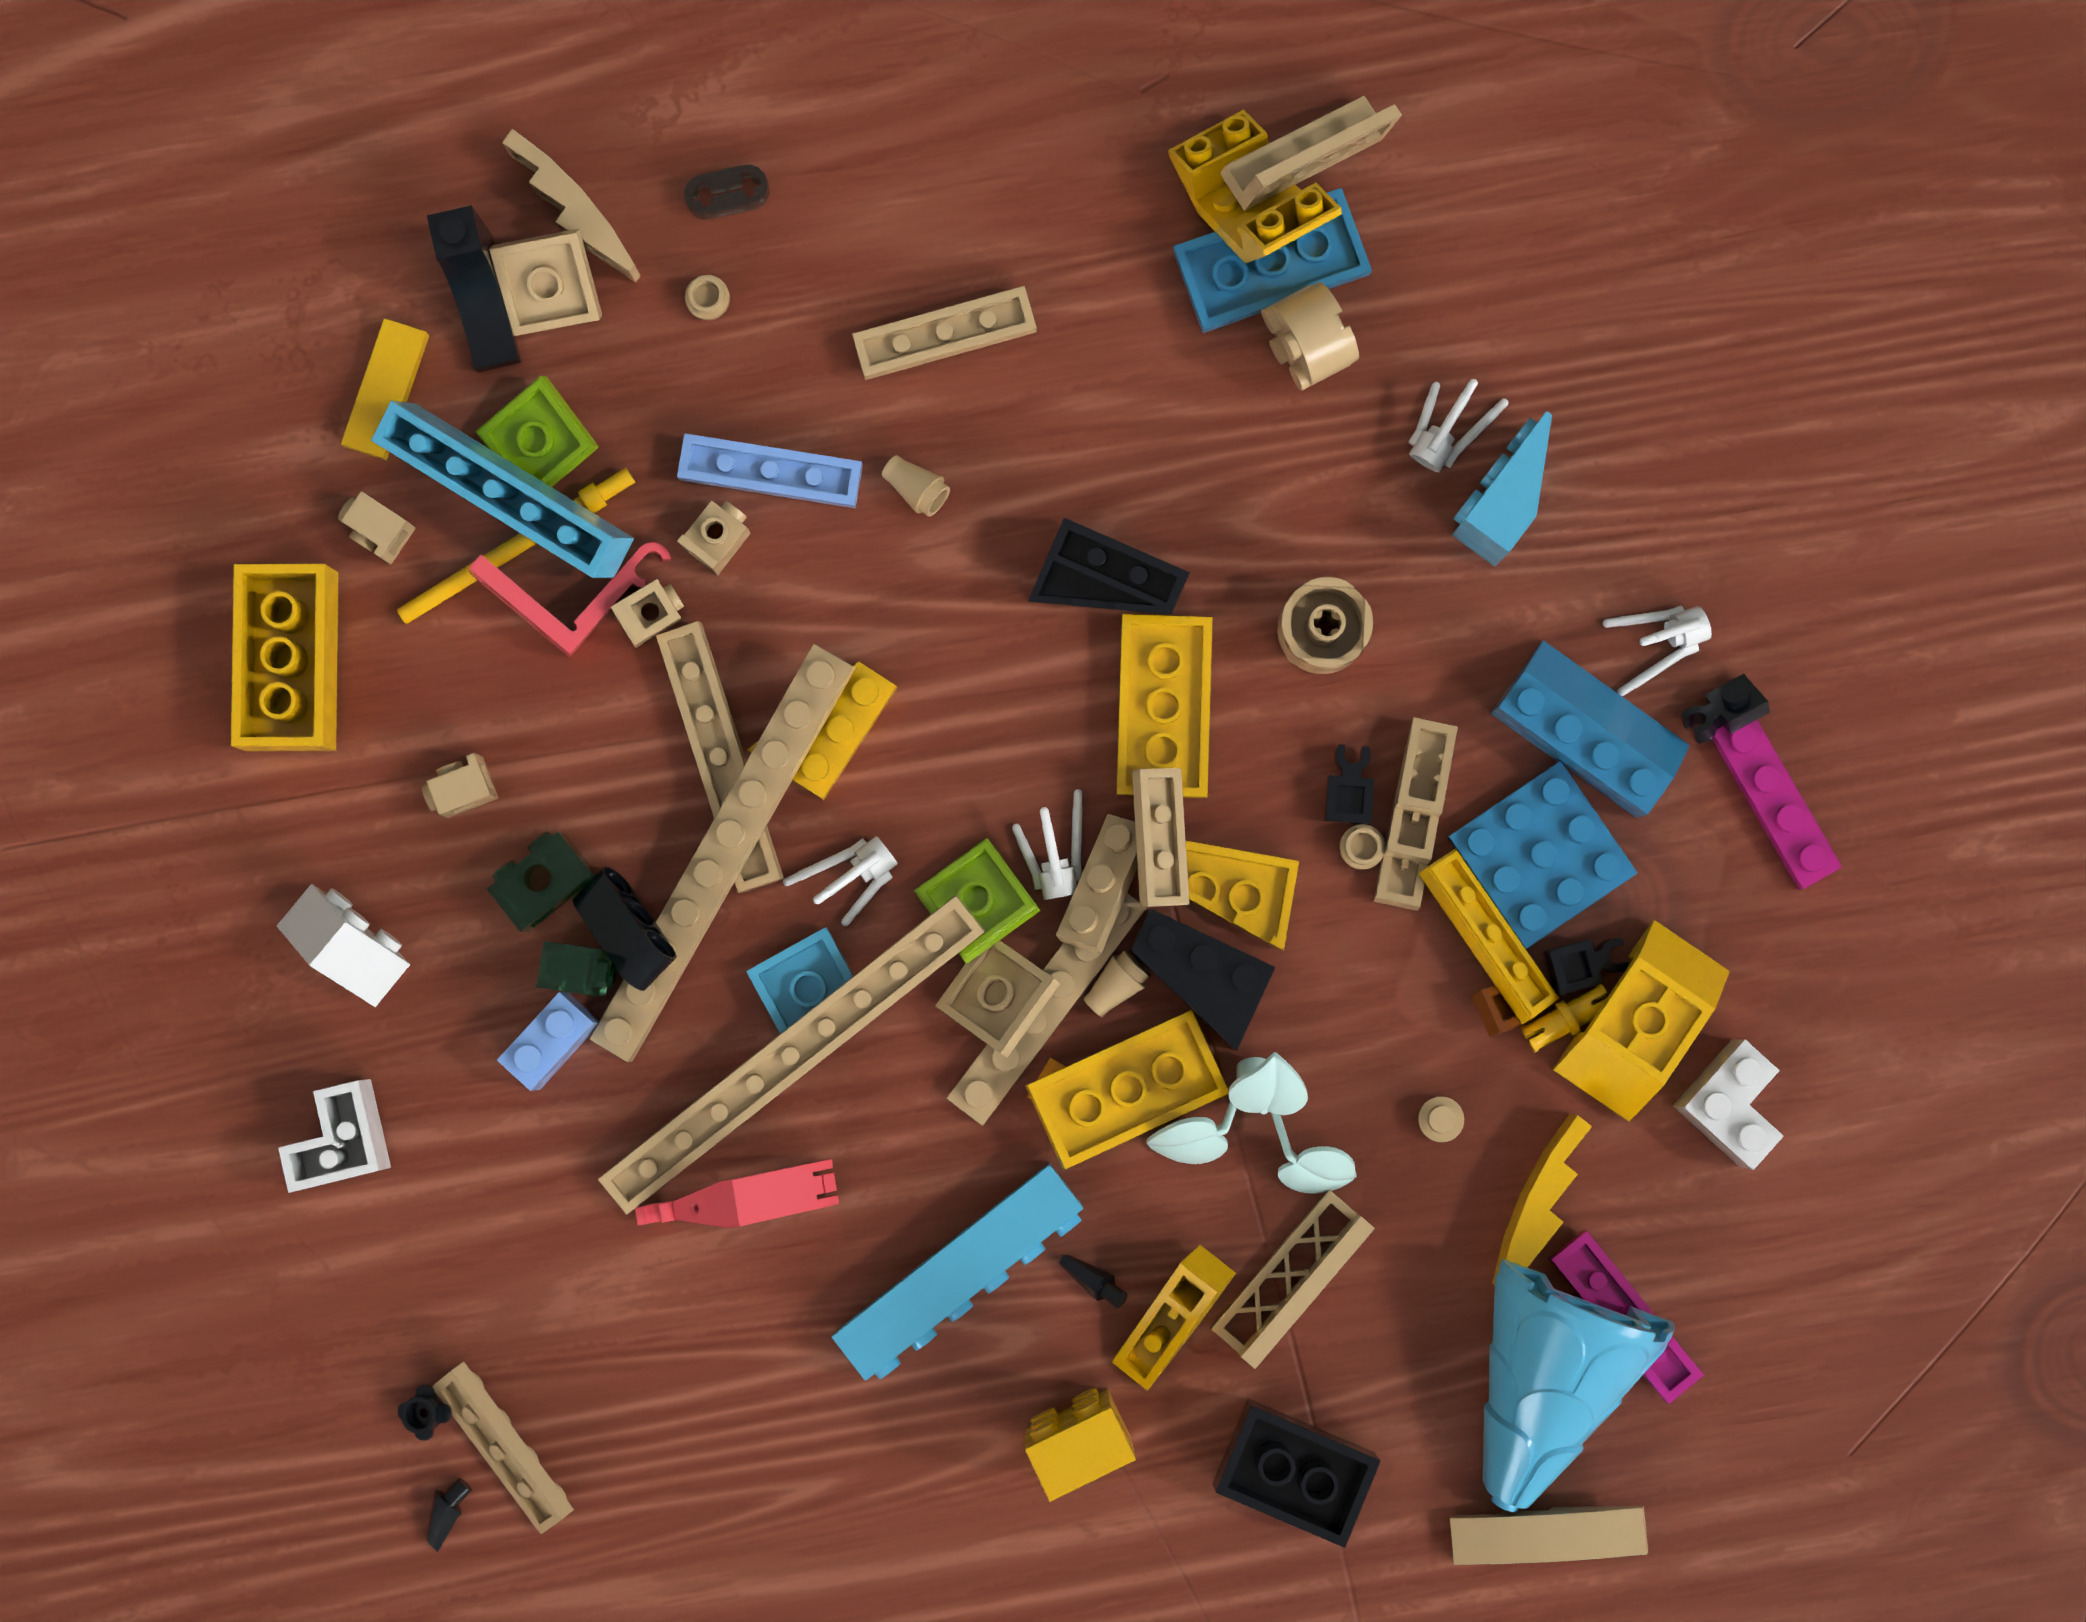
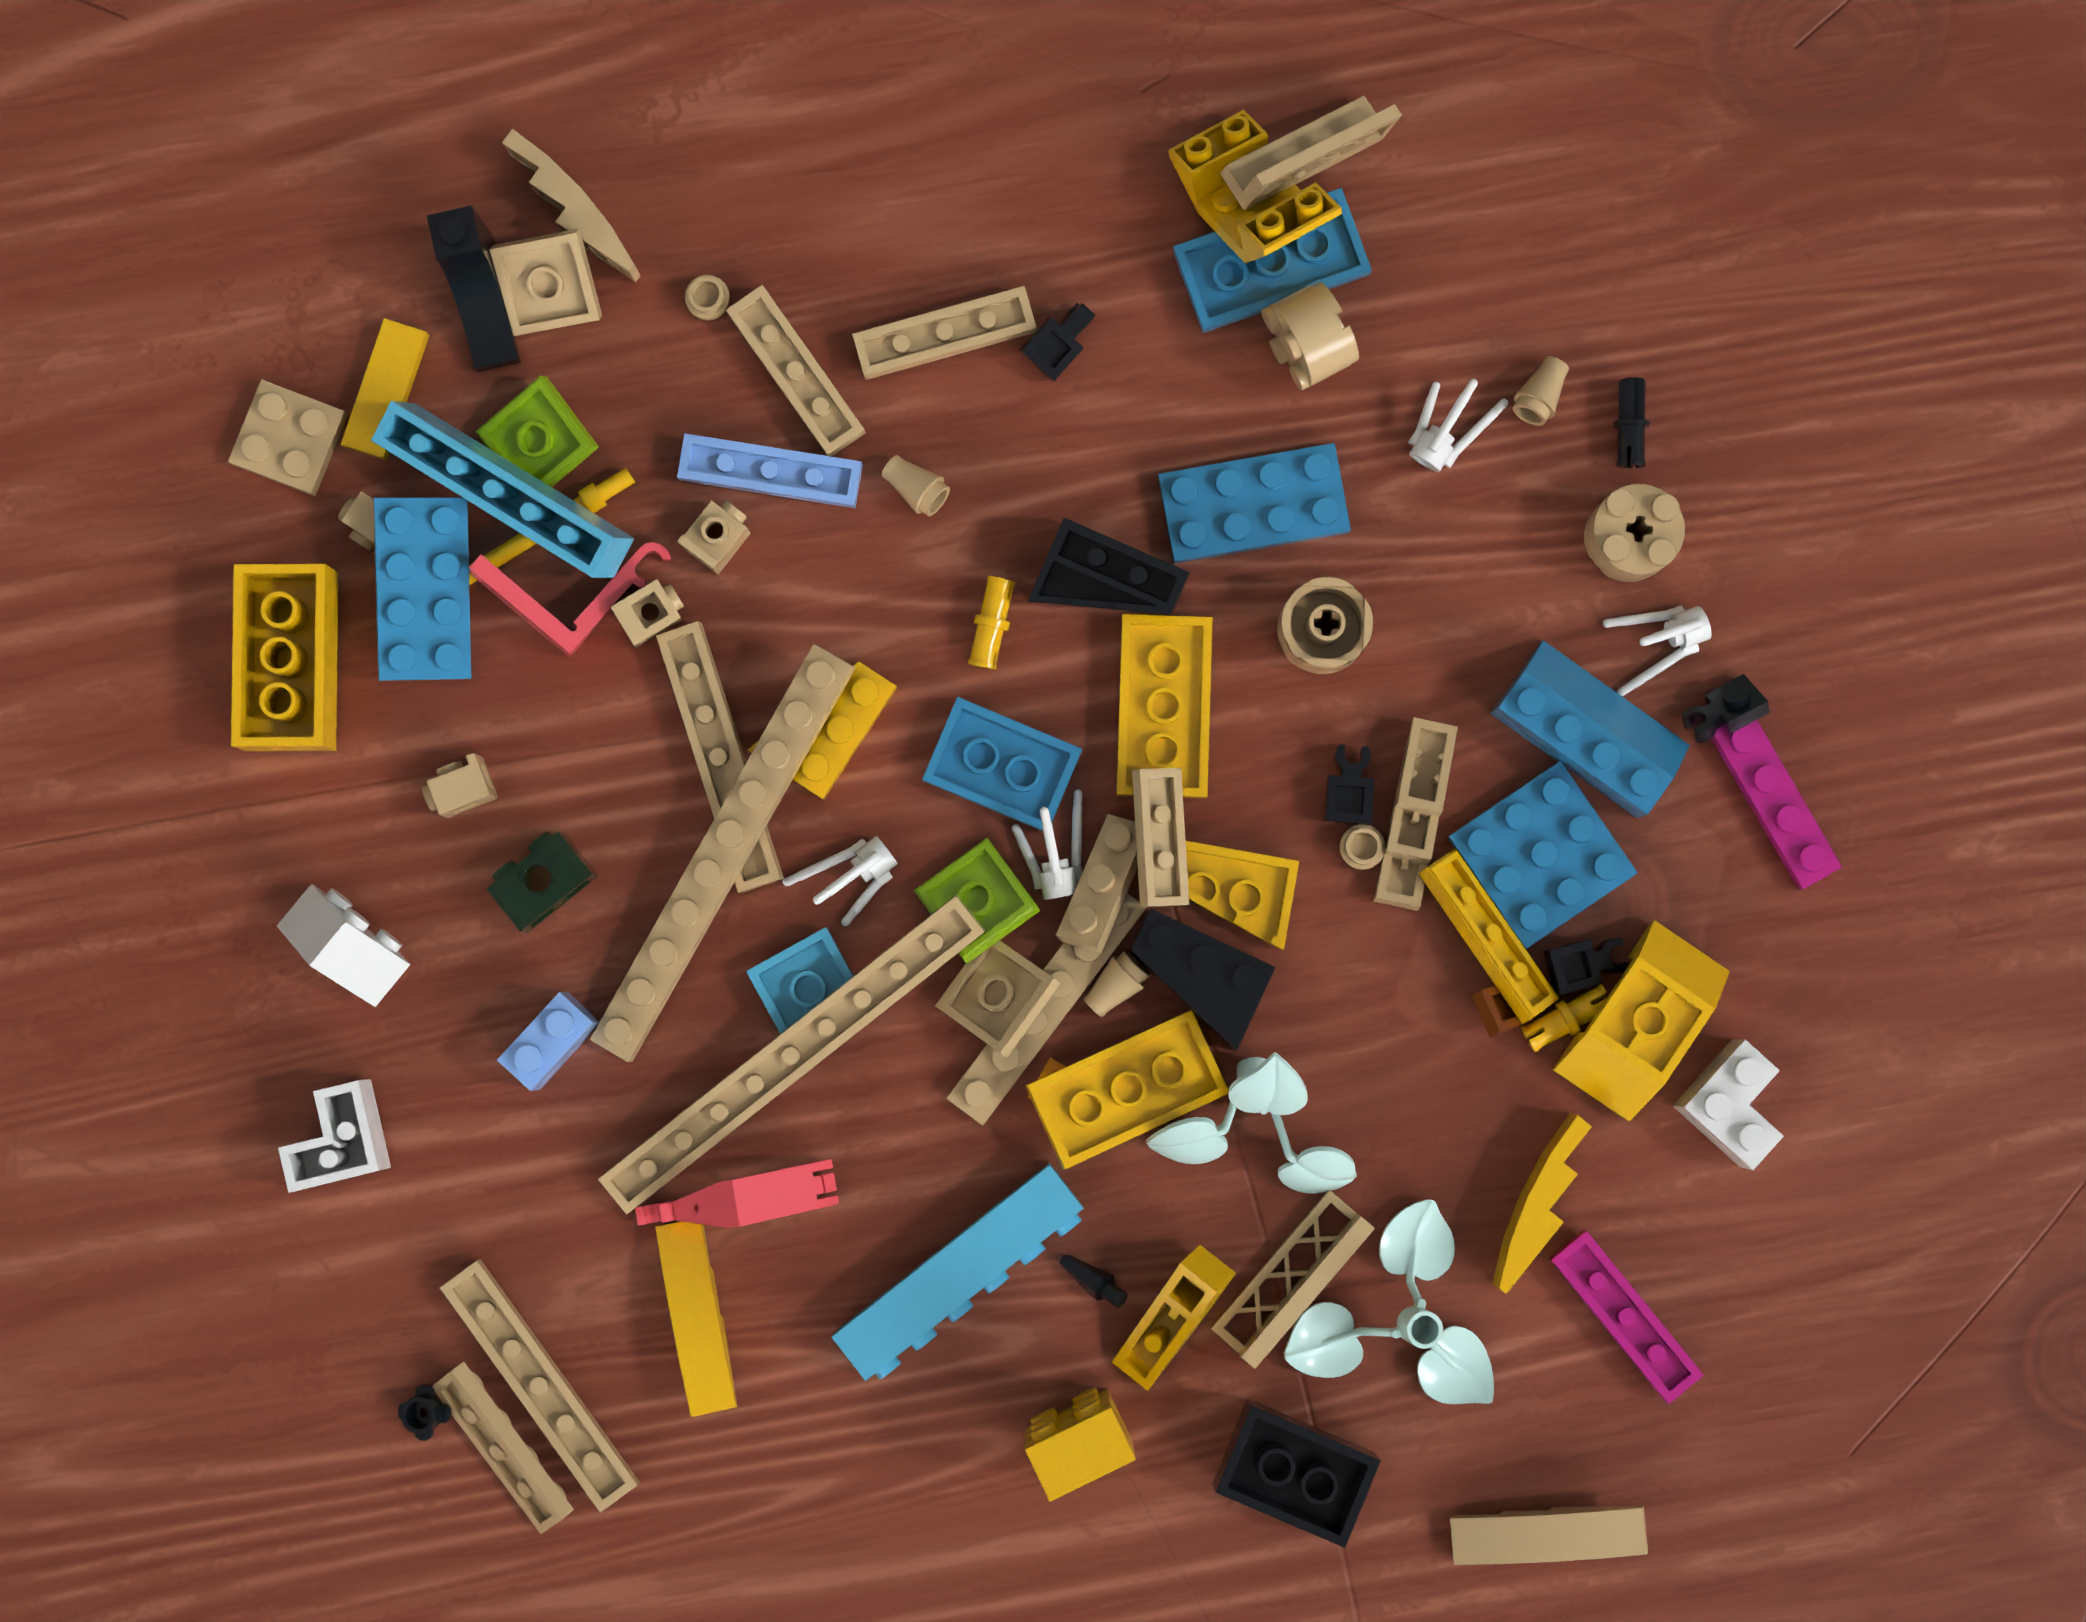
(288, 438): none -> tan plate
(422, 588): none -> dark azure plate
(445, 1512): black bar -> none
(540, 1385): none -> tan plate
(575, 969): clear green brick -> none
(624, 928): black beam -> none
(696, 1318): none -> yellow slope
(724, 181): clear smoke beam -> none
(795, 371): none -> tan plate
(991, 622): none -> yellow pin
(1001, 764): none -> dark azure plate
(1054, 344): none -> black plate
(1254, 503): none -> dark azure plate
(1441, 1119): tan plate -> none
(1456, 1365): none -> light aqua plant
(1500, 516): medium azure slope -> none
(1540, 394): none -> tan cone
(1554, 1379): medium azure cone -> none
(1631, 423): none -> black axle
(1653, 515): none -> tan brick

